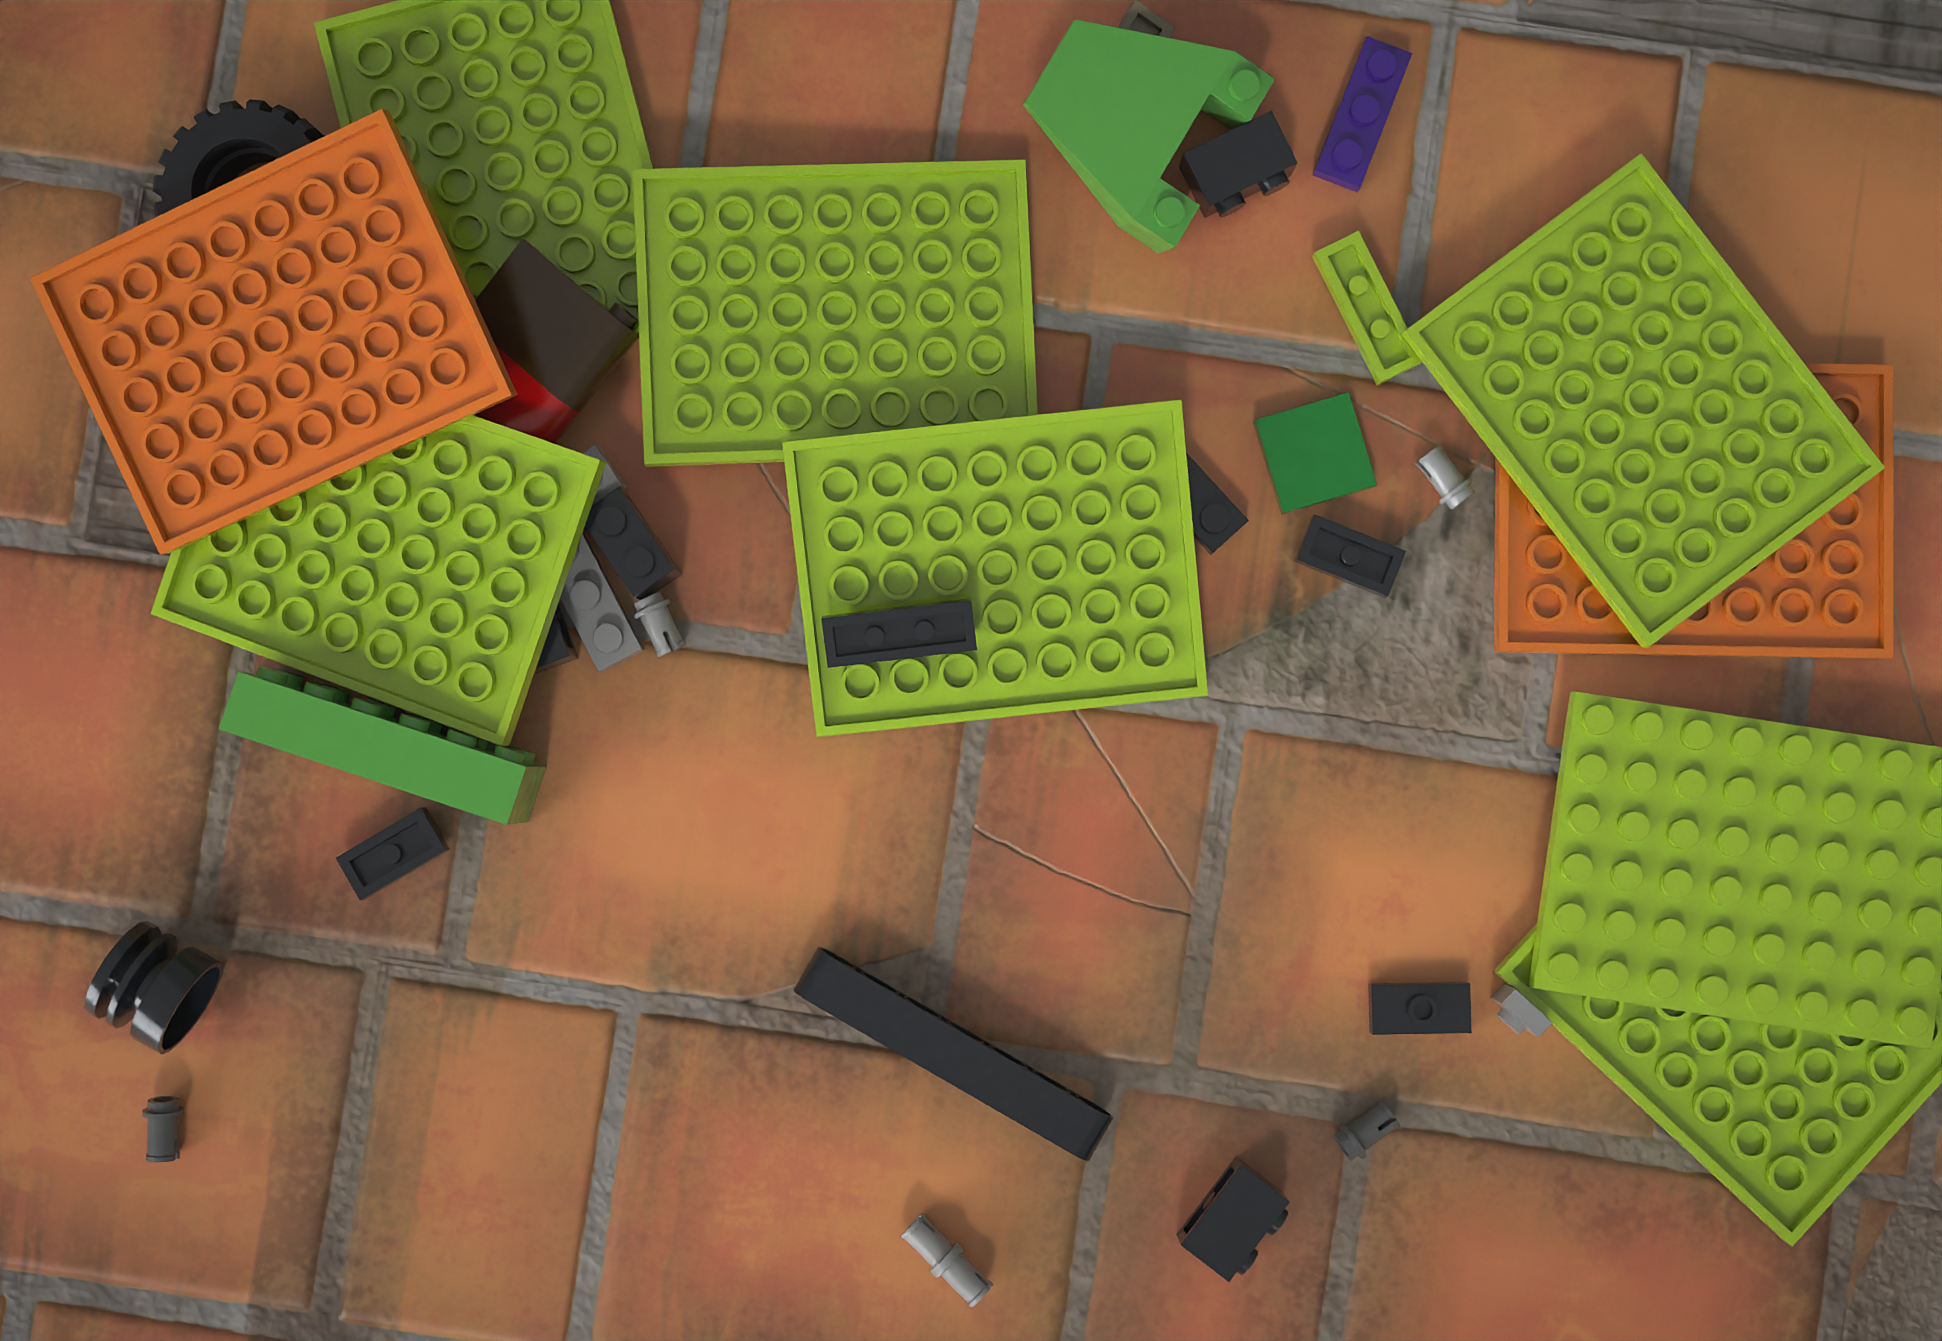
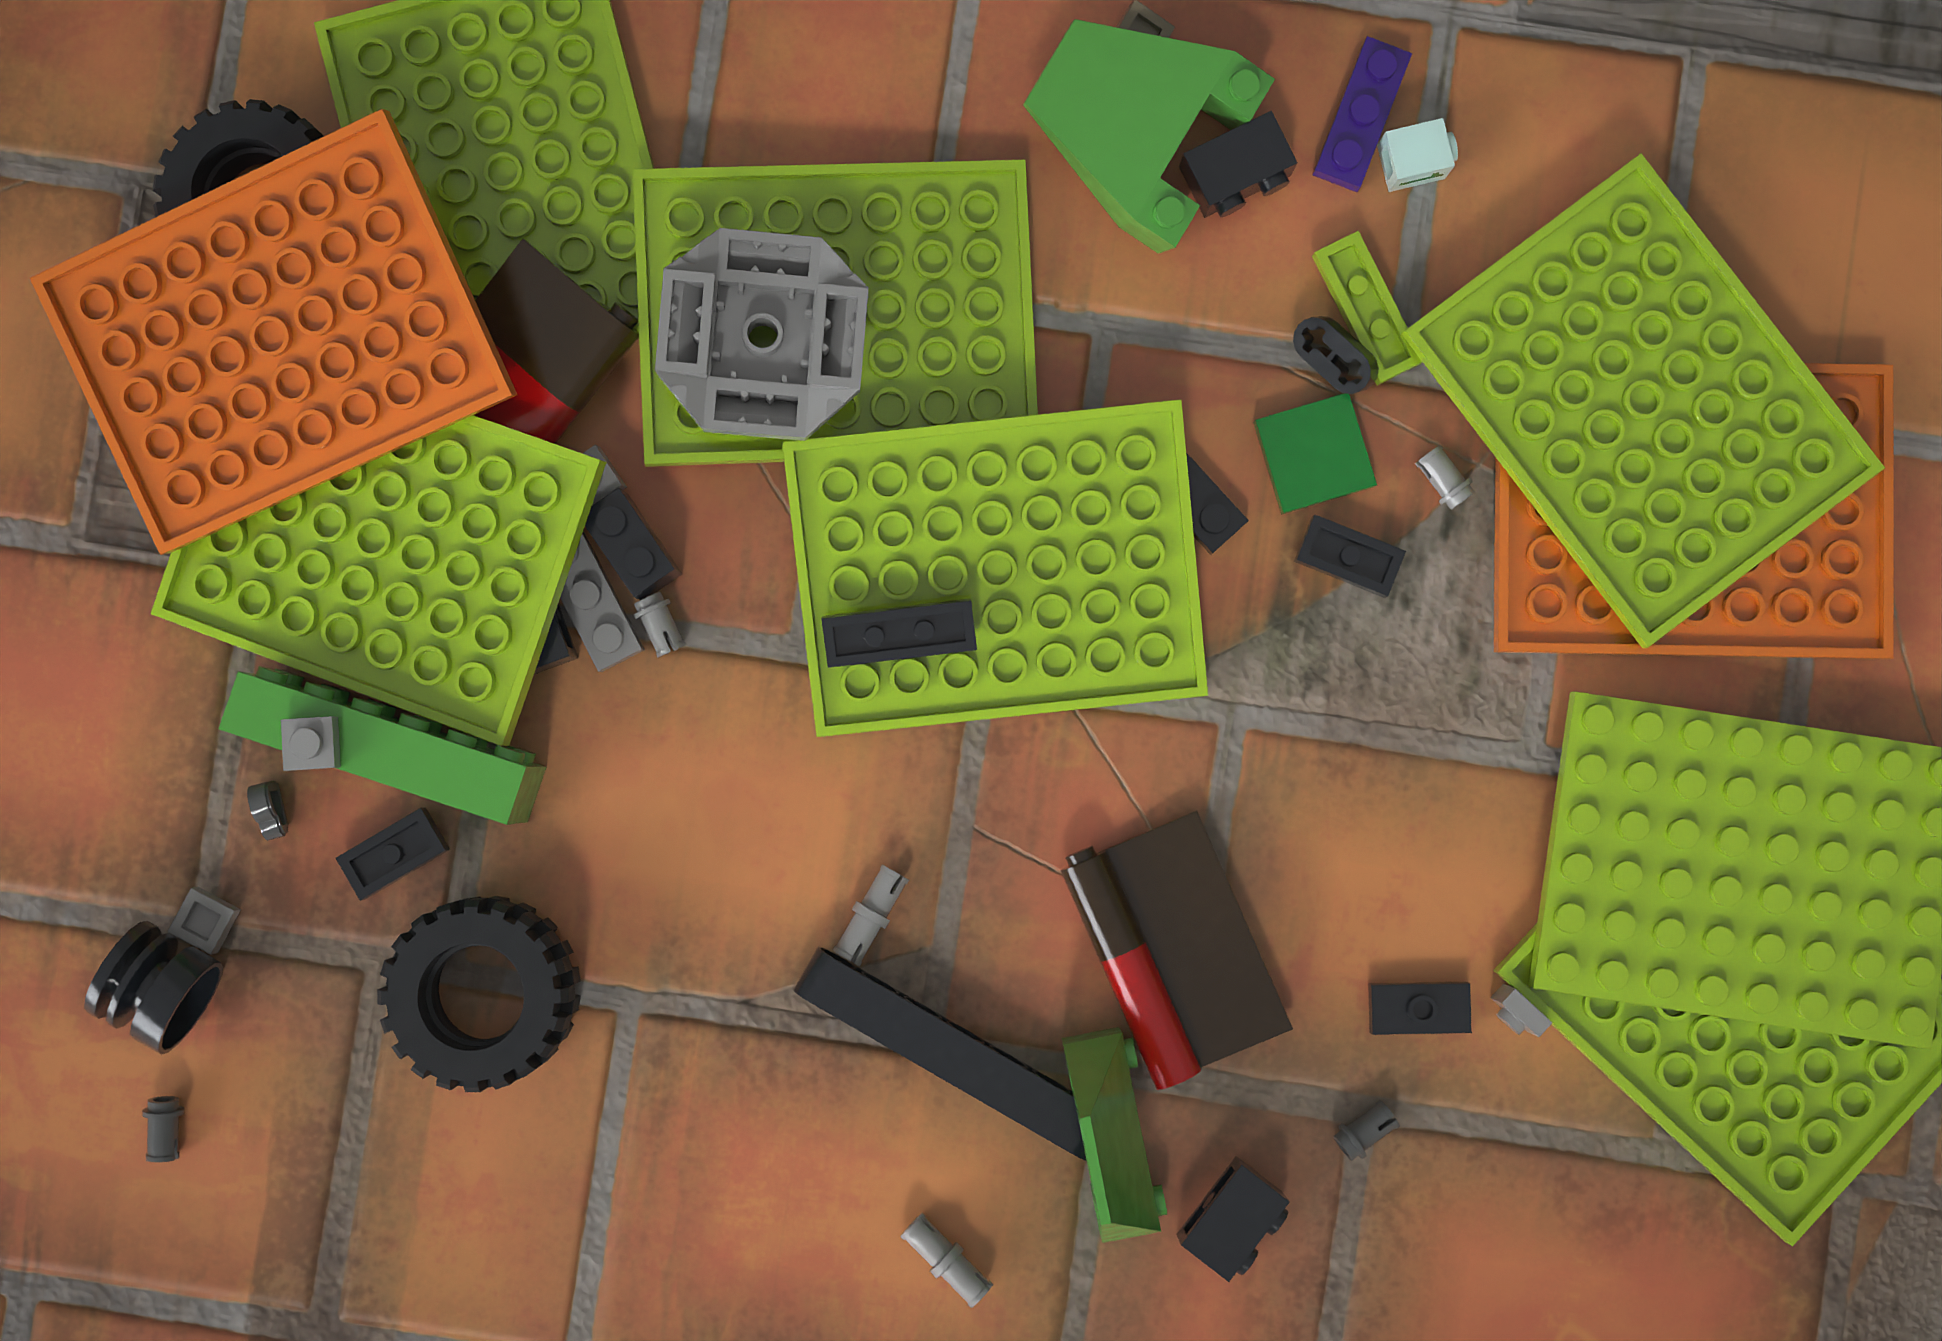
(204, 920): none -> light grey plate
(268, 809): none -> dark grey tile
(310, 743): none -> light grey plate
(416, 1006): none -> black tyre
(753, 281): none -> light grey piece
(870, 915): none -> light grey pin
(1112, 1134): none -> bright green wedge
(1175, 949): none -> dark brown door
(1328, 362): none -> black beam
(1417, 154): none -> light aqua brick

